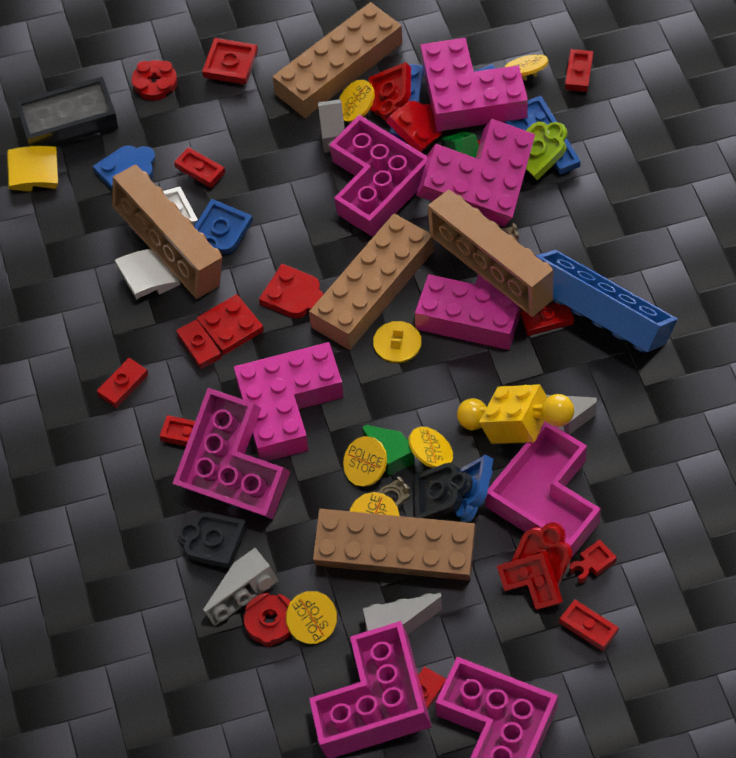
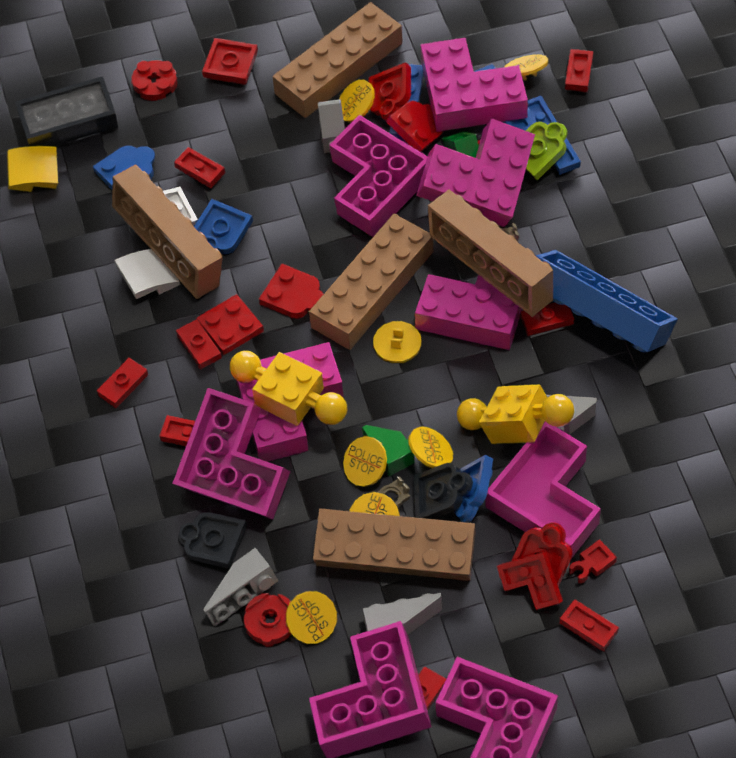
(288, 388): none -> yellow brick

